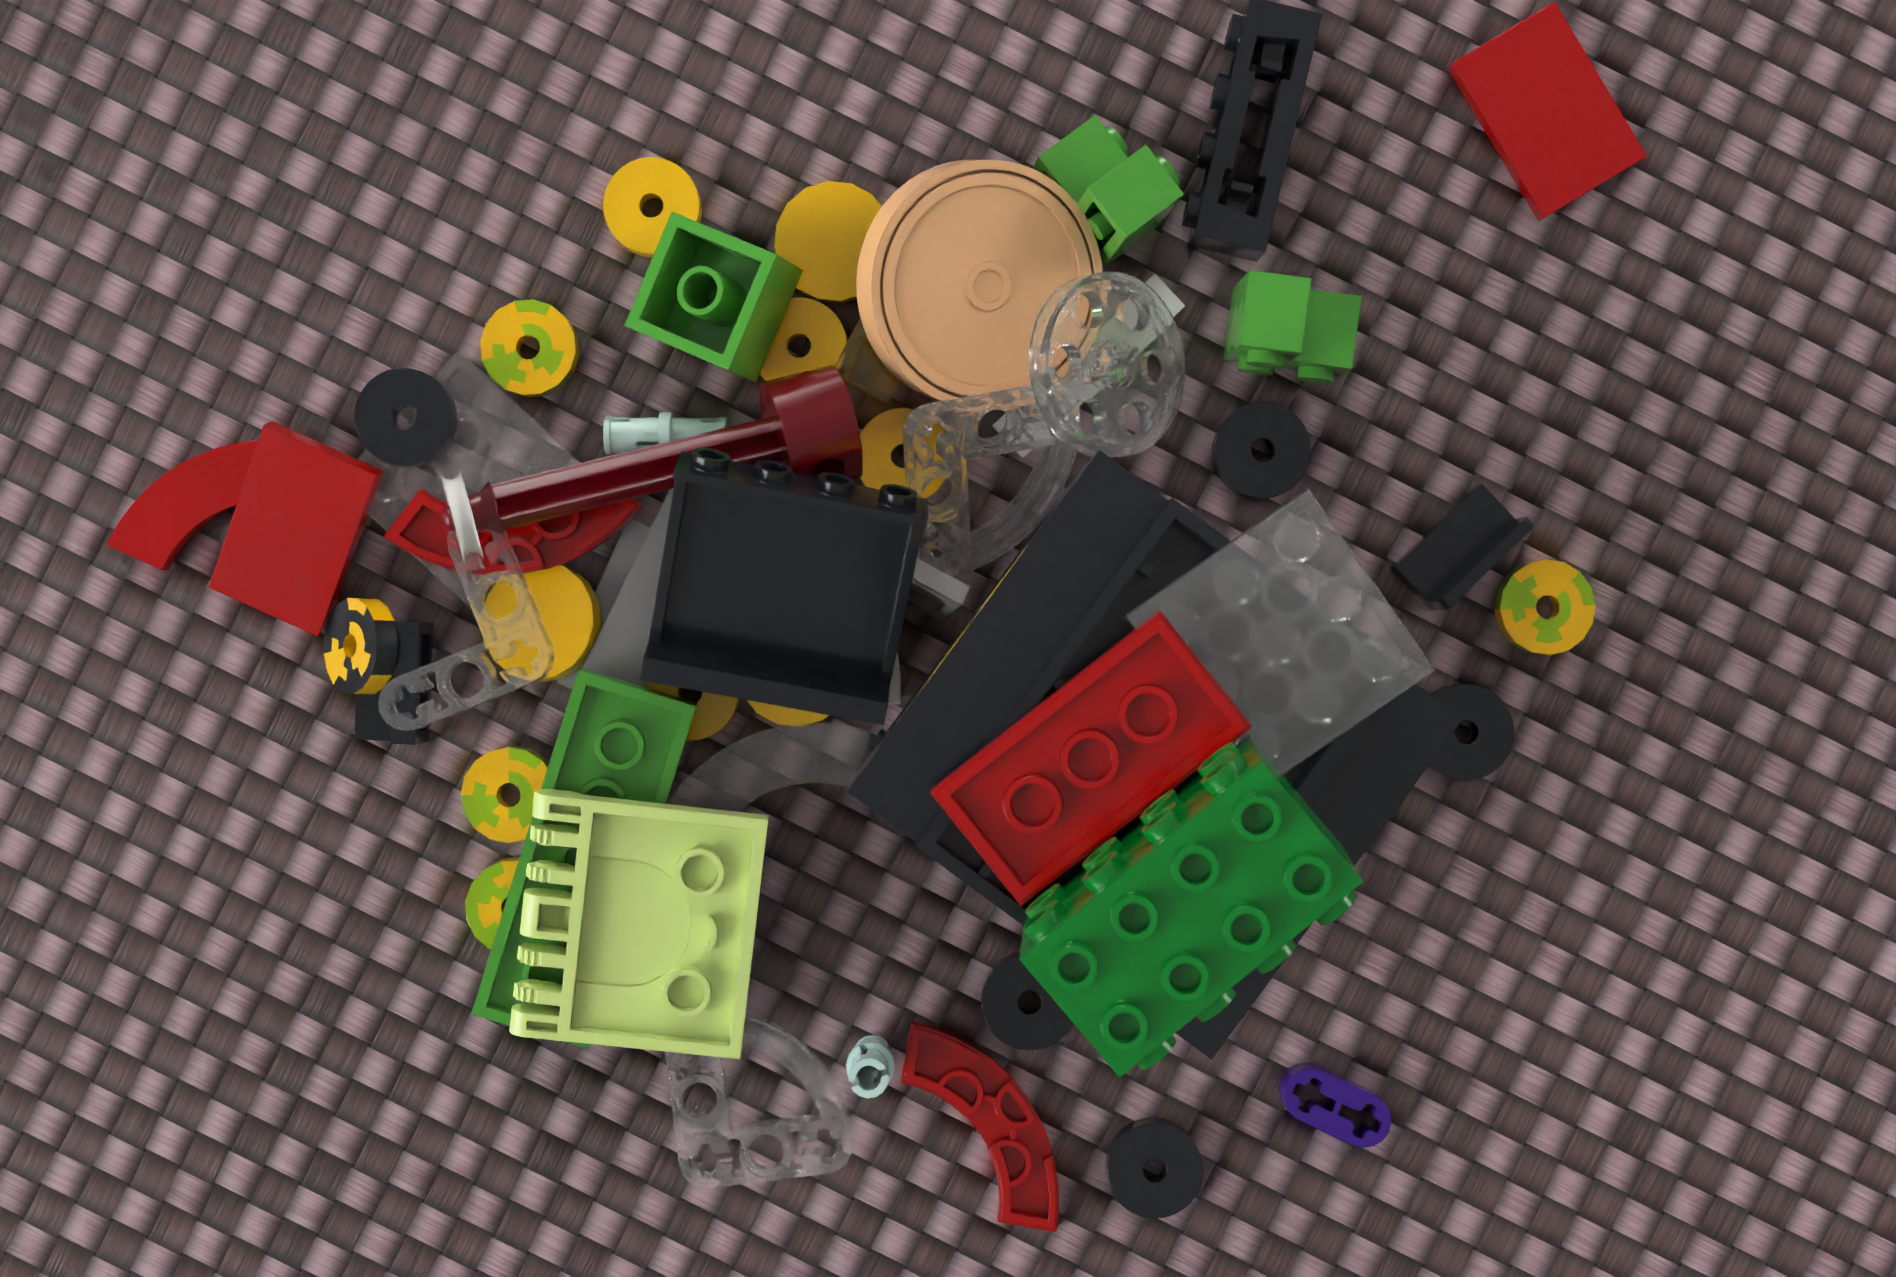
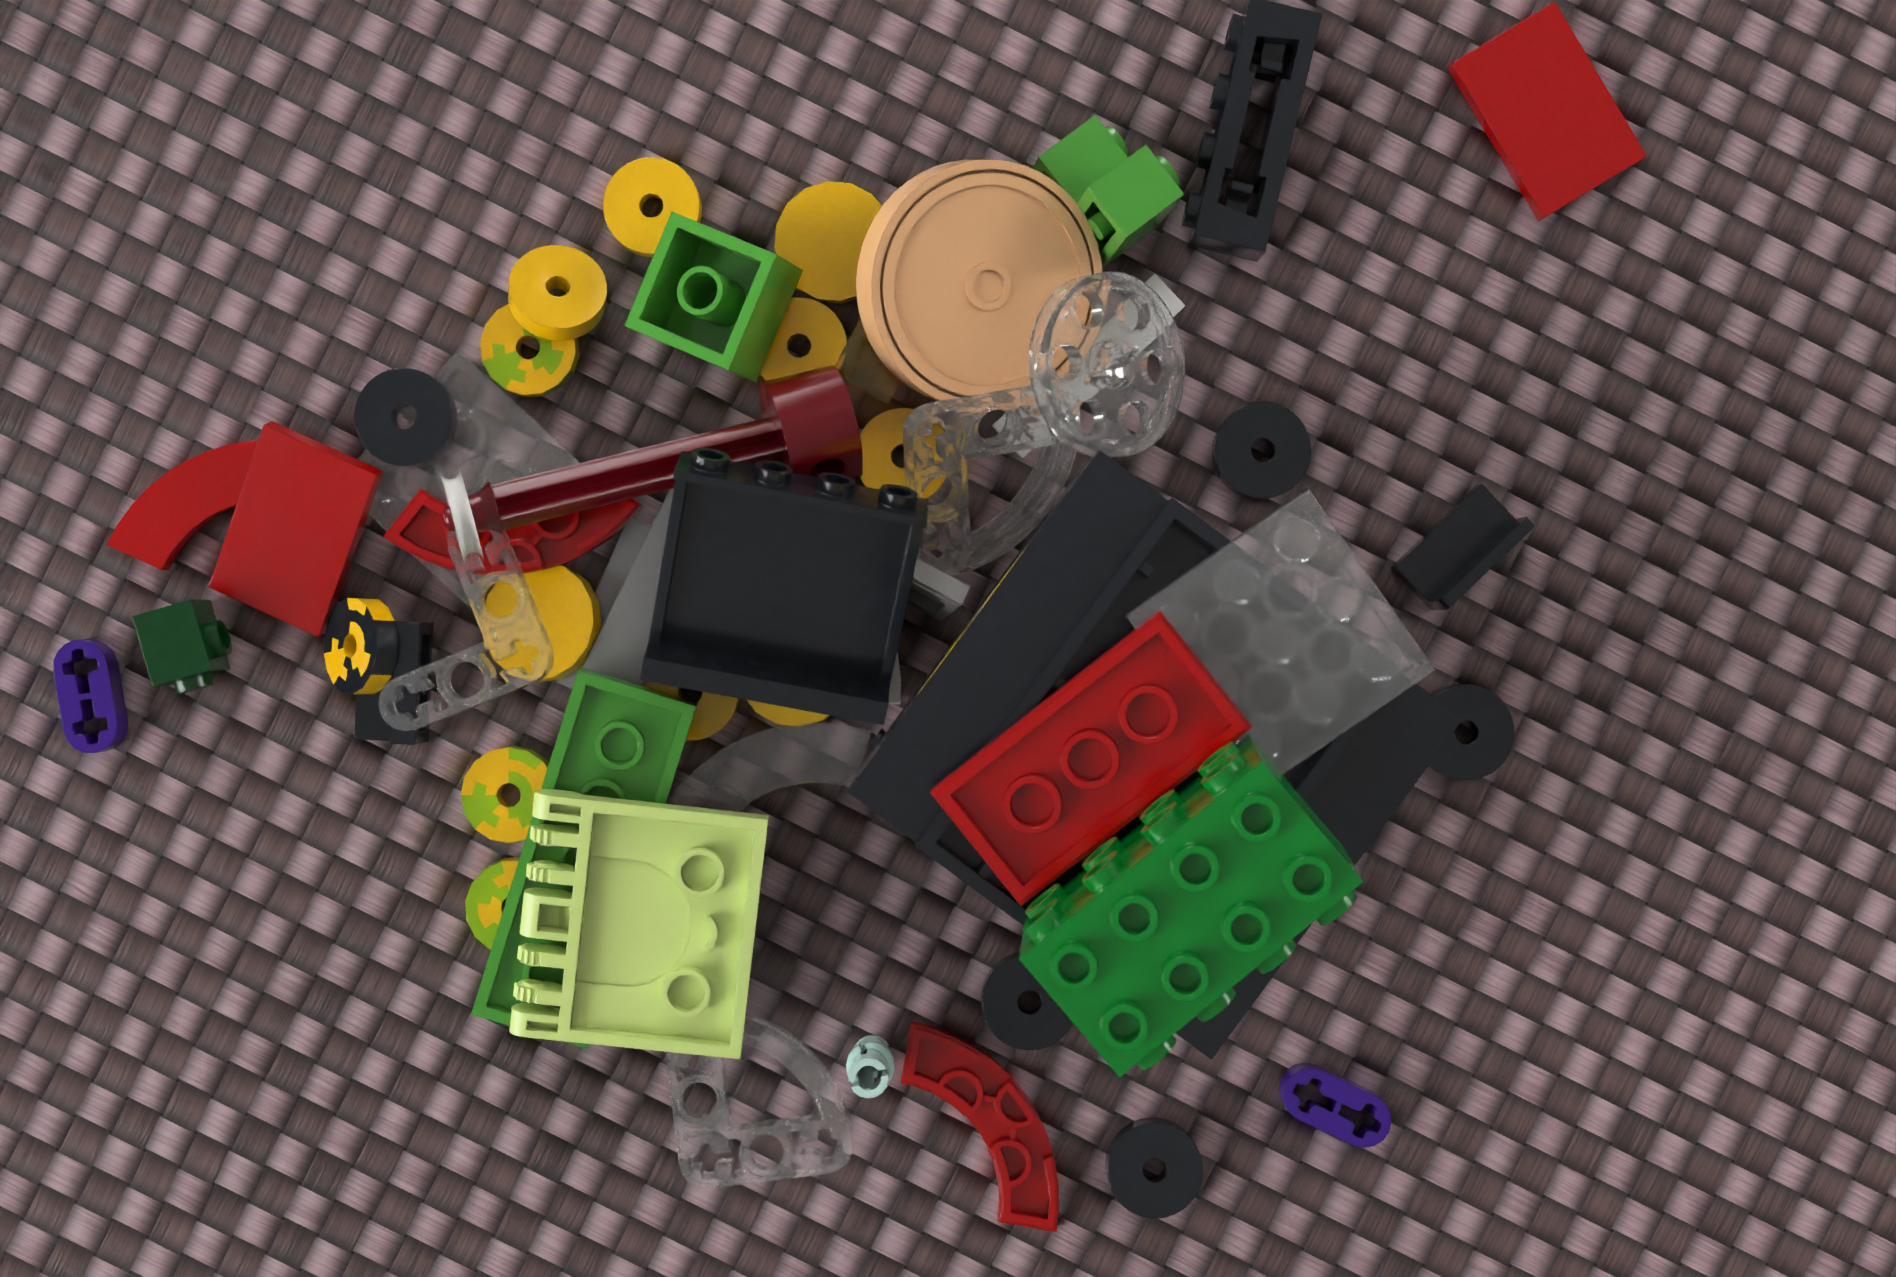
(75, 696): none -> dark purple beam
(183, 645): none -> dark green brick
(551, 315): none -> yellow piece
(629, 434): light aqua pin -> none
(1289, 326): bright green brick -> none
(1571, 602): yellow piece -> none

